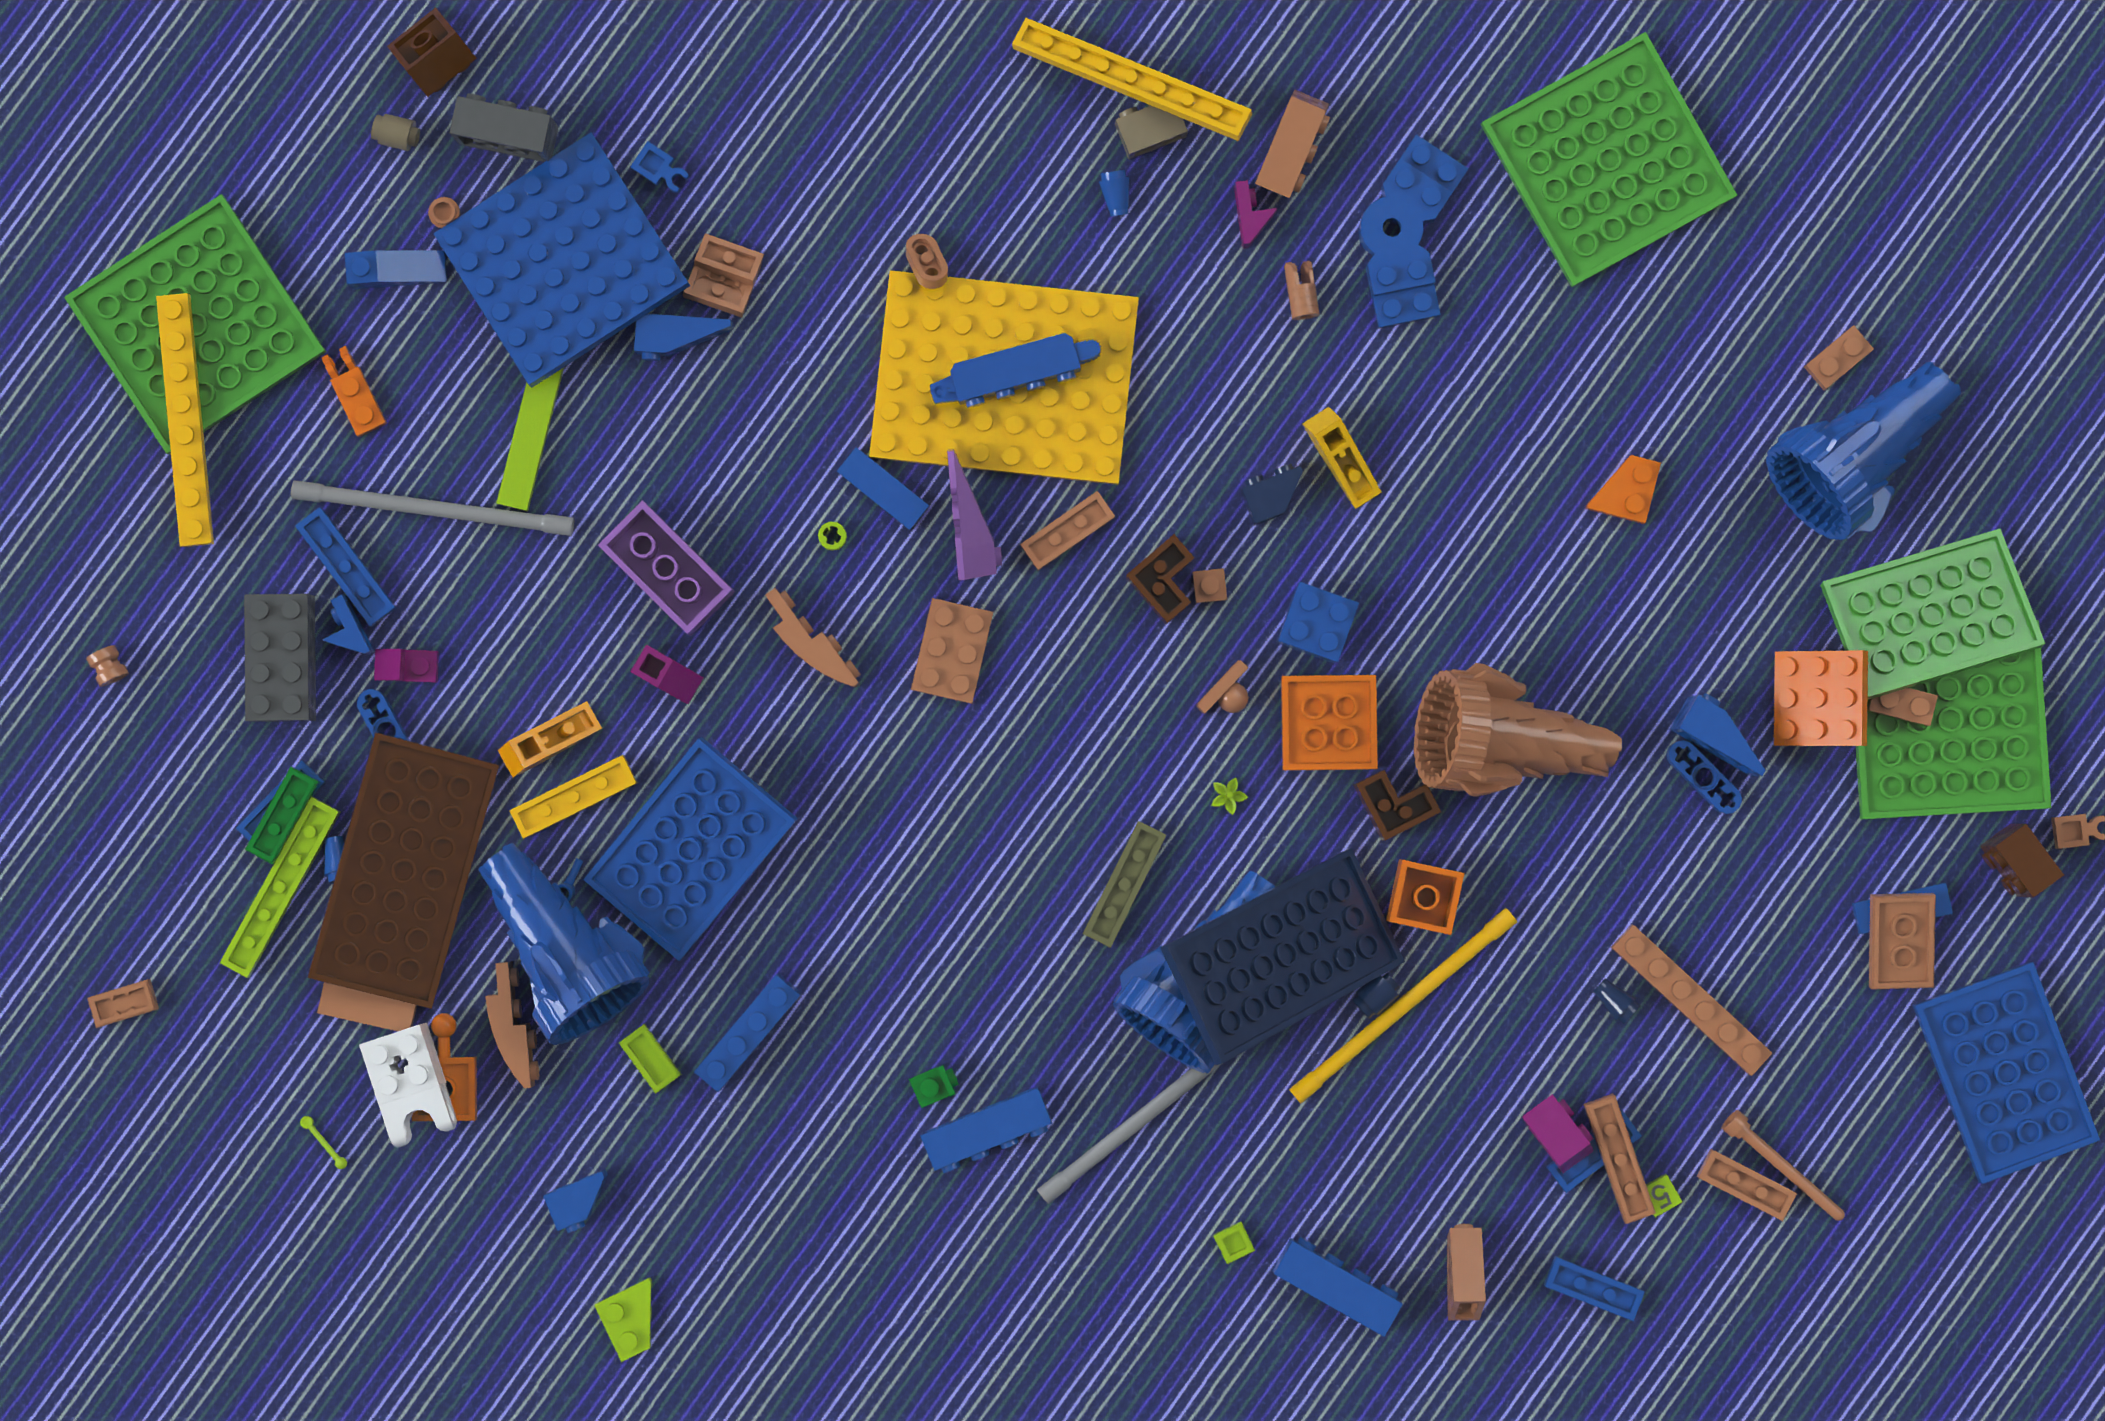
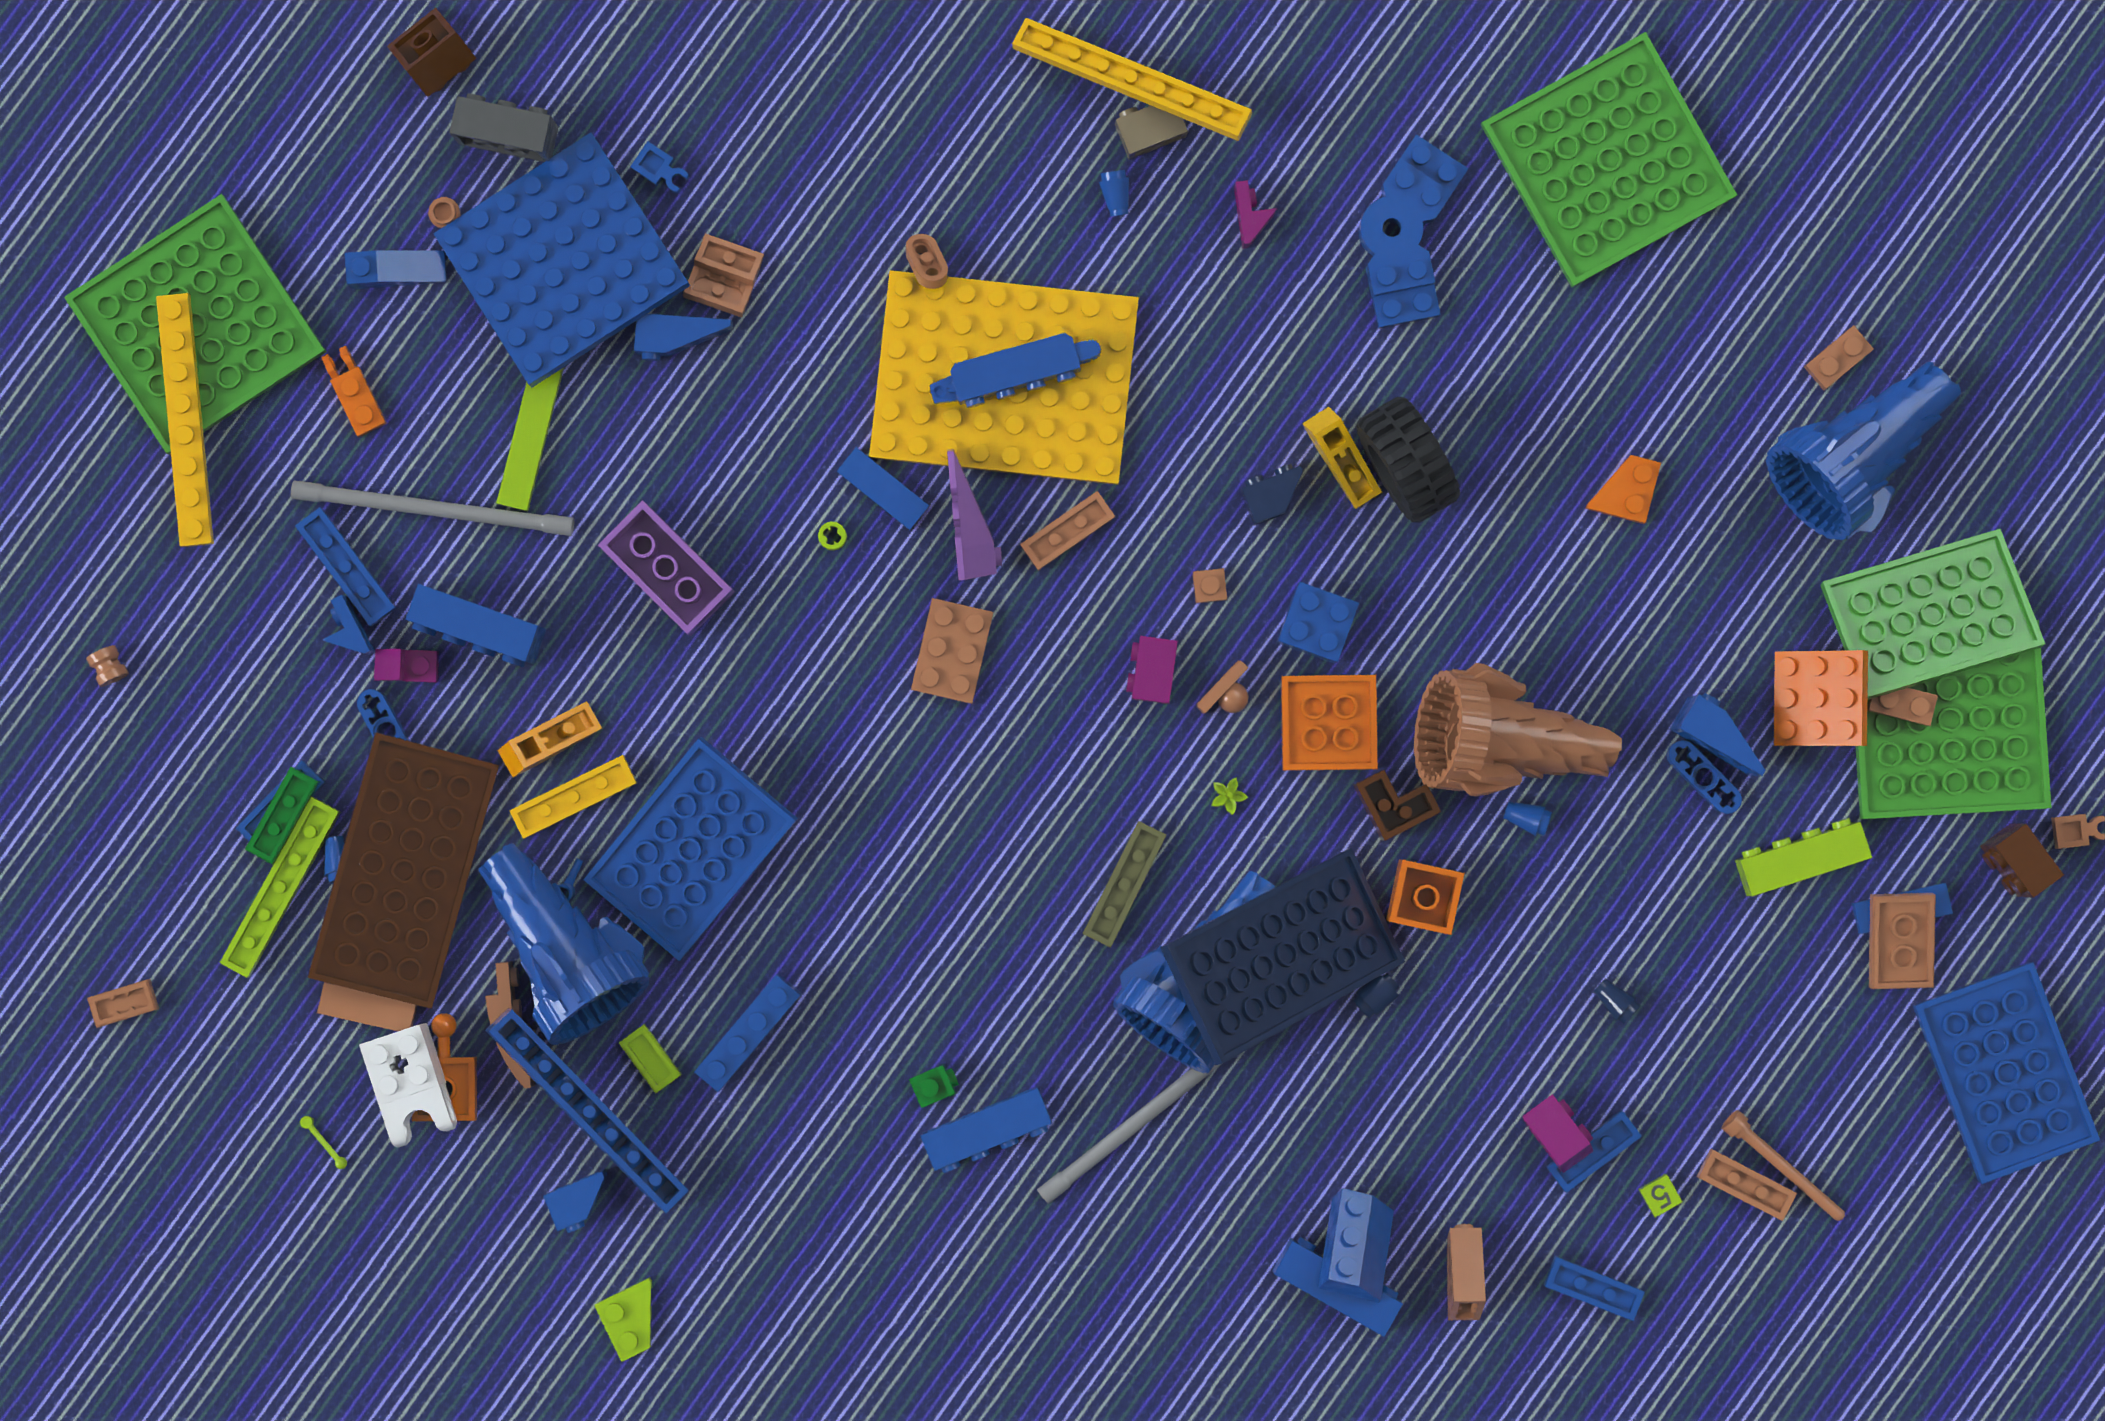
(280, 657): dark grey brick -> none
(395, 132): dark tan brick -> none
(470, 622): none -> blue brick
(586, 1110): none -> blue brick
(667, 674): magenta slope -> none
(819, 651): nougat slope -> none
(1153, 669): none -> magenta brick
(1154, 578): reddish brown brick -> none
(1233, 1242): lime tile -> none
(1293, 144): nougat wedge -> none
(1301, 296): nougat hinge -> none
(1356, 1245): none -> blue slope
(1408, 459): none -> black tyre
(1491, 931): yellow piece -> none
(1528, 817): none -> blue cone
(1619, 1158): nougat tile -> none
(1691, 1000): nougat plate -> none
(1802, 858): none -> lime brick

